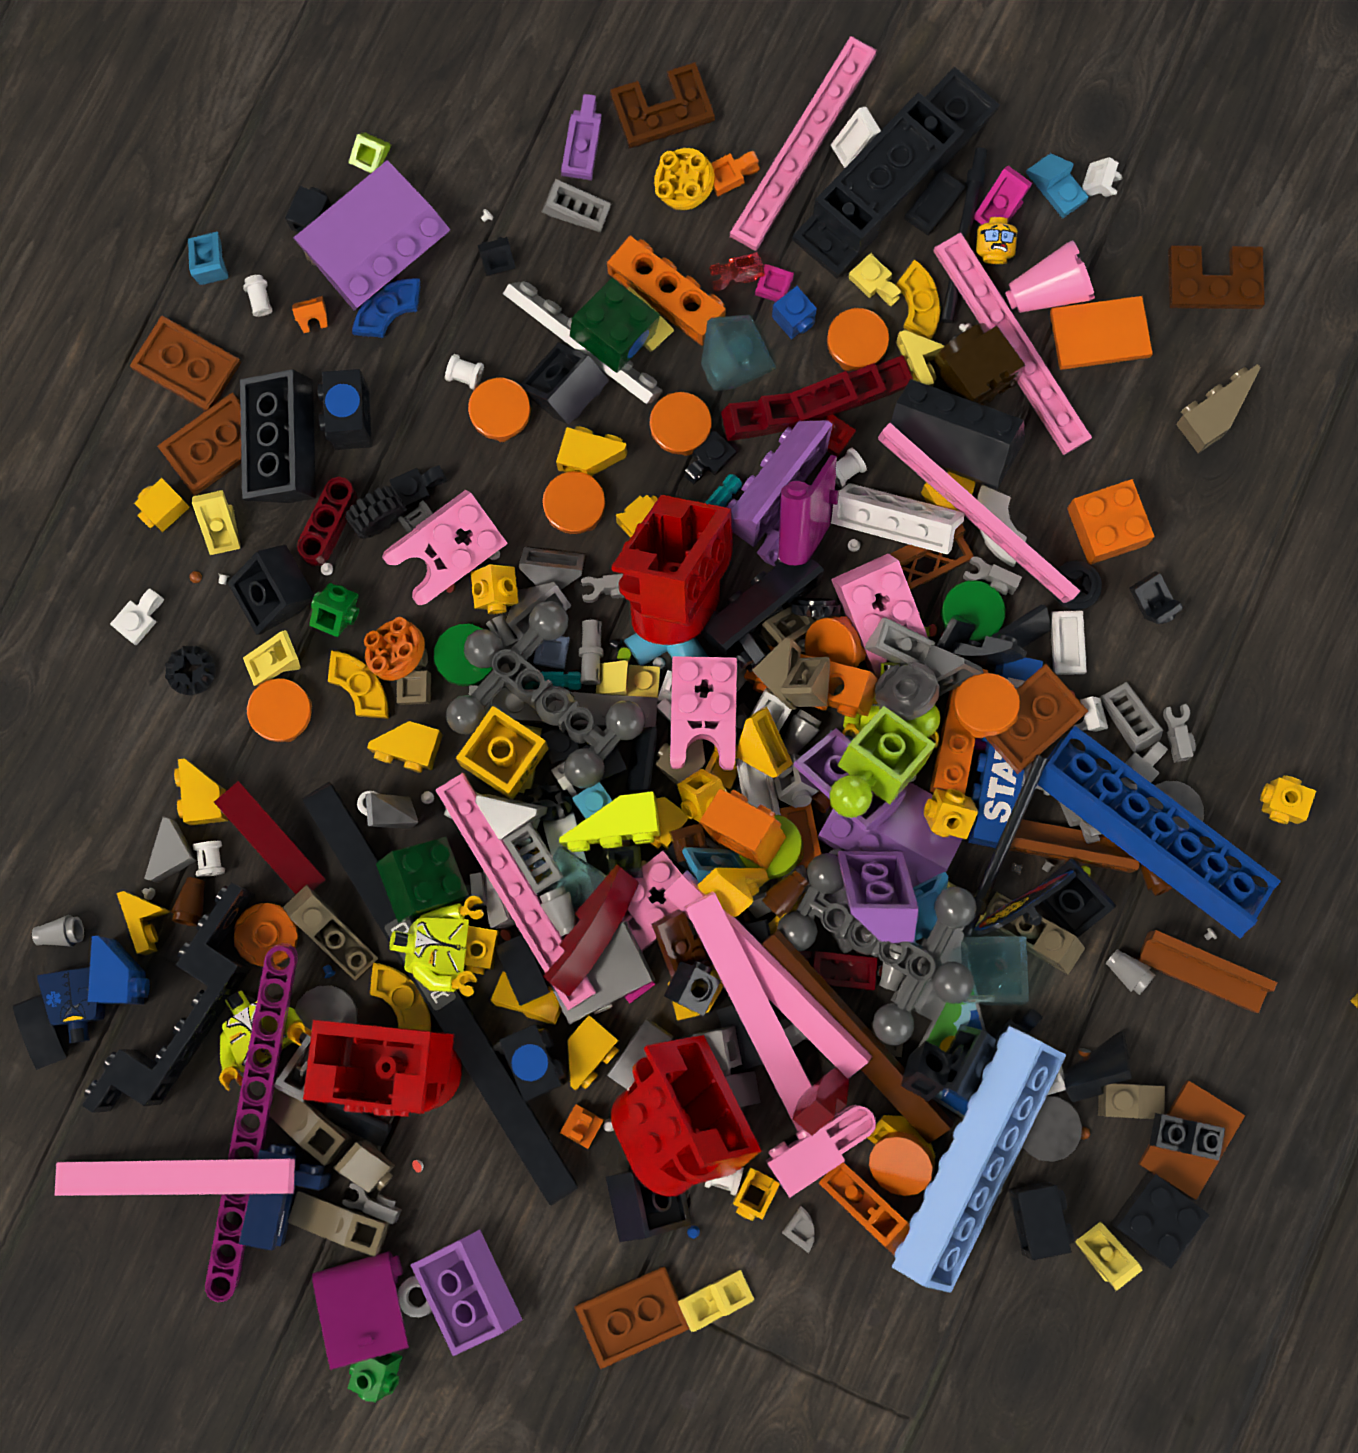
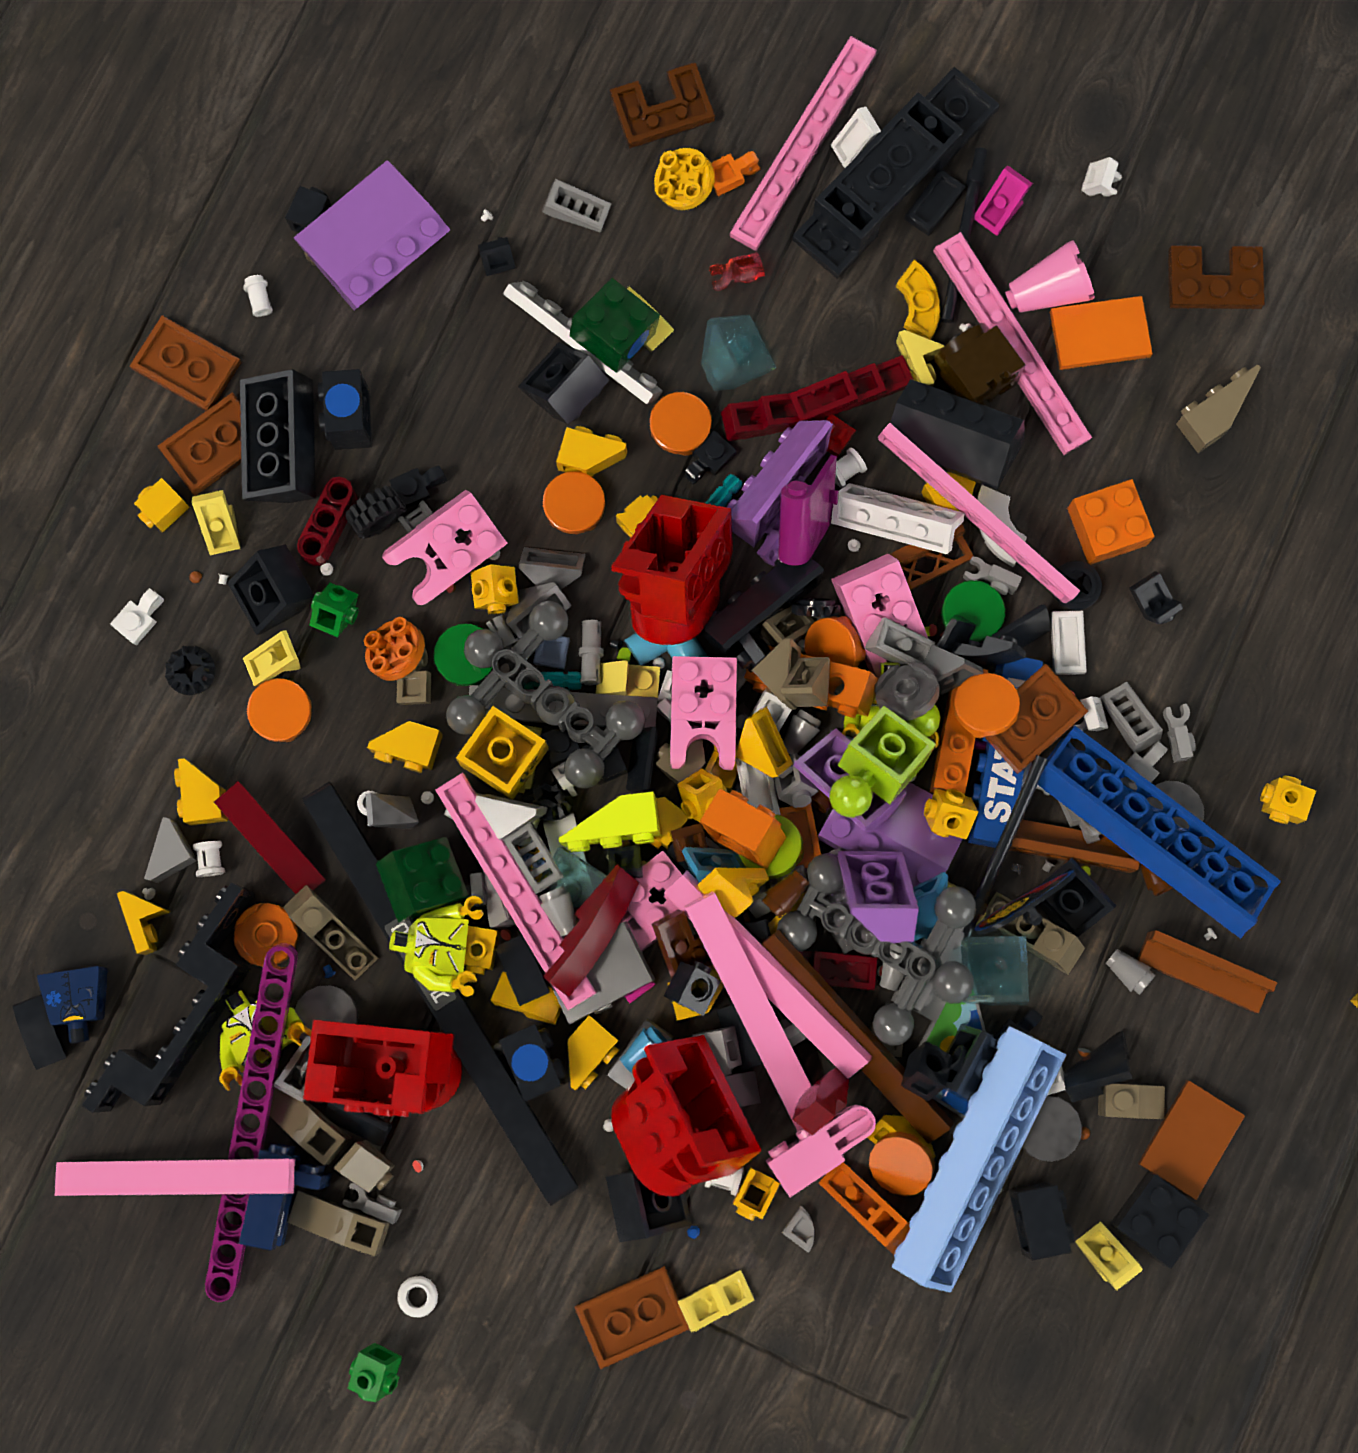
(60, 932): light grey cone -> none
(115, 974): blue slope -> none
(189, 904): reddish brown cone -> none
(206, 259): dark azure slope -> none
(310, 309): orange tile -> none
(360, 1304): magenta door -> none
(361, 684): yellow tile -> none
(369, 152): lime slope -> none
(385, 306): blue tile -> none
(403, 996): yellow tile -> none
(464, 371): white bush -> none
(466, 1293): medium lavender slope -> none
(499, 409): orange tile -> none
(582, 141): medium lavender hinge -> none
(582, 1126): orange tile -> none
(591, 800): medium azure brick -> none
(606, 585): light grey plate -> none
(636, 254): orange brick -> none
(636, 1051): none -> dark azure cone
(774, 283): dark pink tile -> none
(794, 313): blue brick -> none
(857, 338): orange tile -> none
(873, 278): light yellow plate -> none
(996, 241): yellow head -> none
(1057, 184): dark azure slope -> none
(1187, 1136): black slope -> none

